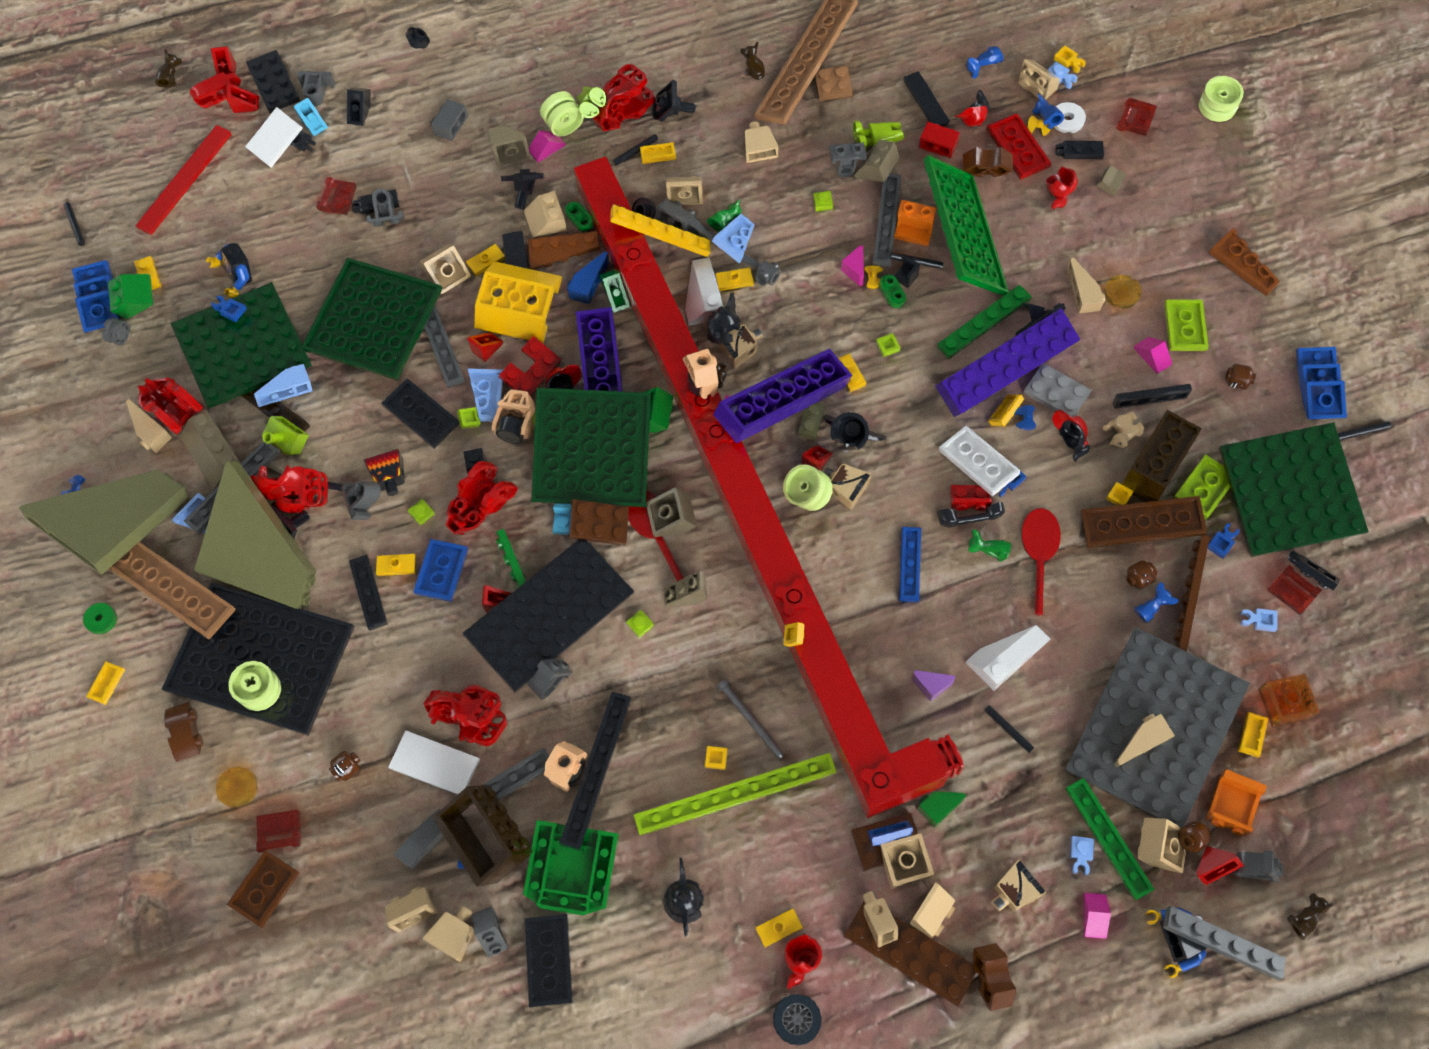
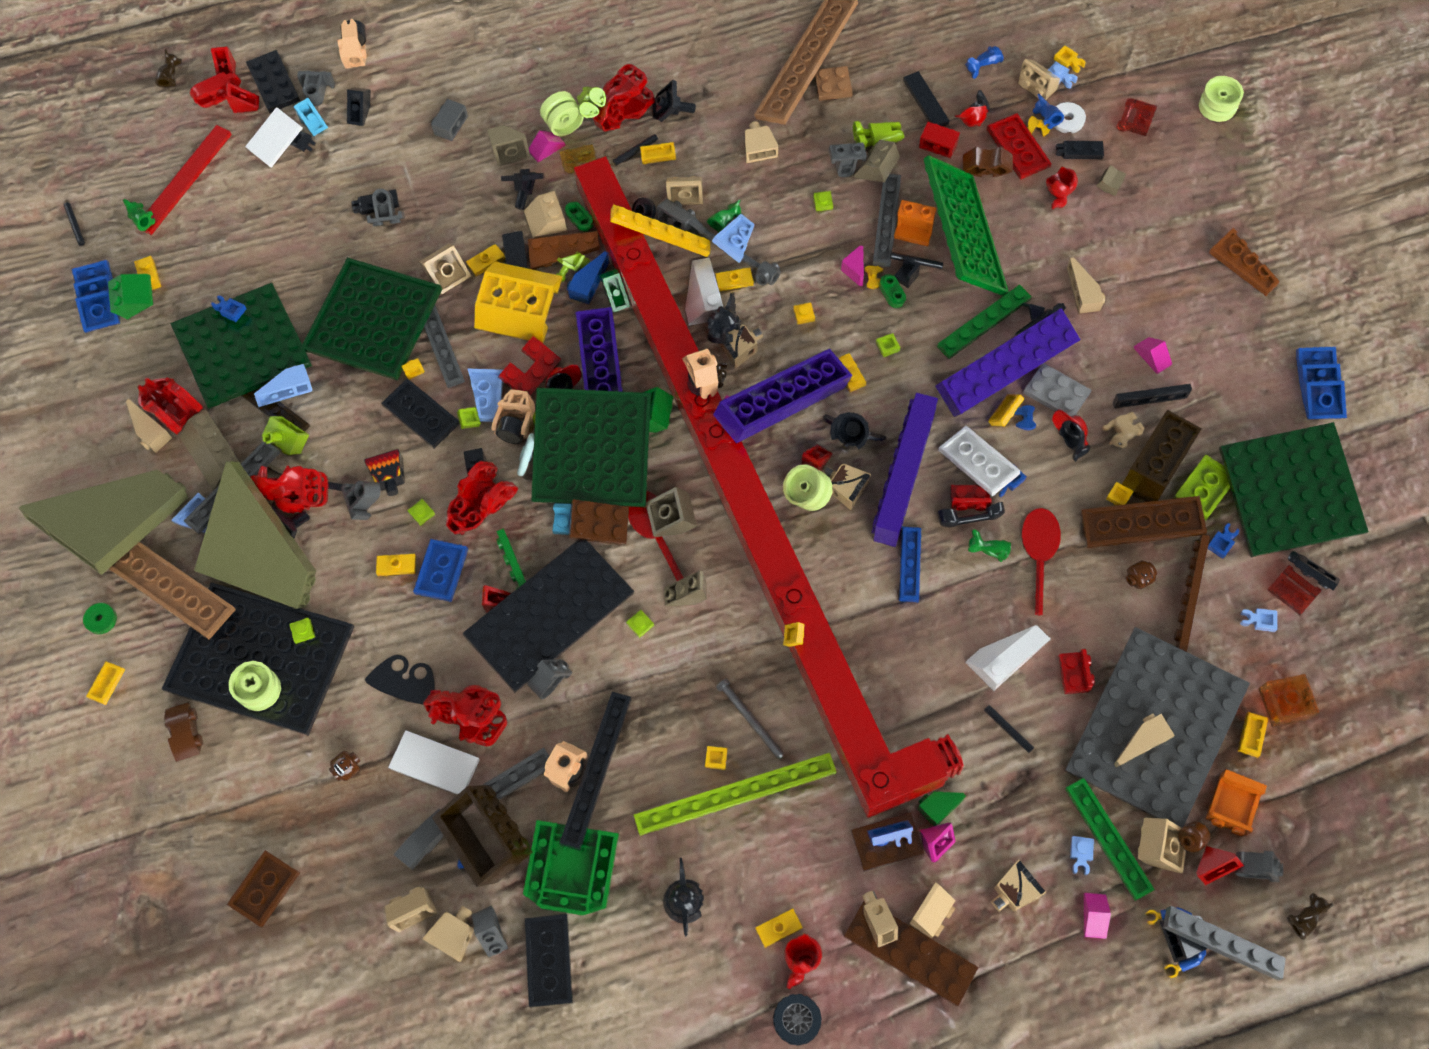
(76, 482): blue piece -> none
(115, 331): dark grey wheel -> none
(139, 216): none -> green animal
(236, 266): torso -> none
(243, 794): clear yellow plate -> none
(278, 824): clear red plate -> none
(302, 630): none -> lime plate
(342, 197): clear red plate -> none
(352, 43): none -> light nougat piece
(368, 592): black tile -> none
(392, 682): none -> black piece
(412, 368): none -> yellow plate
(417, 38): black plate -> none
(484, 345): red slope -> none
(526, 455): none -> light aqua plate
(573, 157): none -> clear yellow plate
(573, 262): none -> lime piece
(755, 66): dark brown animal -> none
(804, 313): none -> yellow plate
(811, 421): olive plate -> none
(904, 469): none -> dark purple brick
(906, 861): tan slope -> none
(932, 683): medium lavender slope -> none
(937, 840): none -> dark pink slope
(994, 976): reddish brown brick -> none
(1076, 672): none -> red bracket
(1125, 284): clear yellow plate -> none
(1148, 609): blue animal -> none
(1186, 325): lime plate -> none
(1240, 376): reddish brown head -> none
(1364, 430): black bar -> none

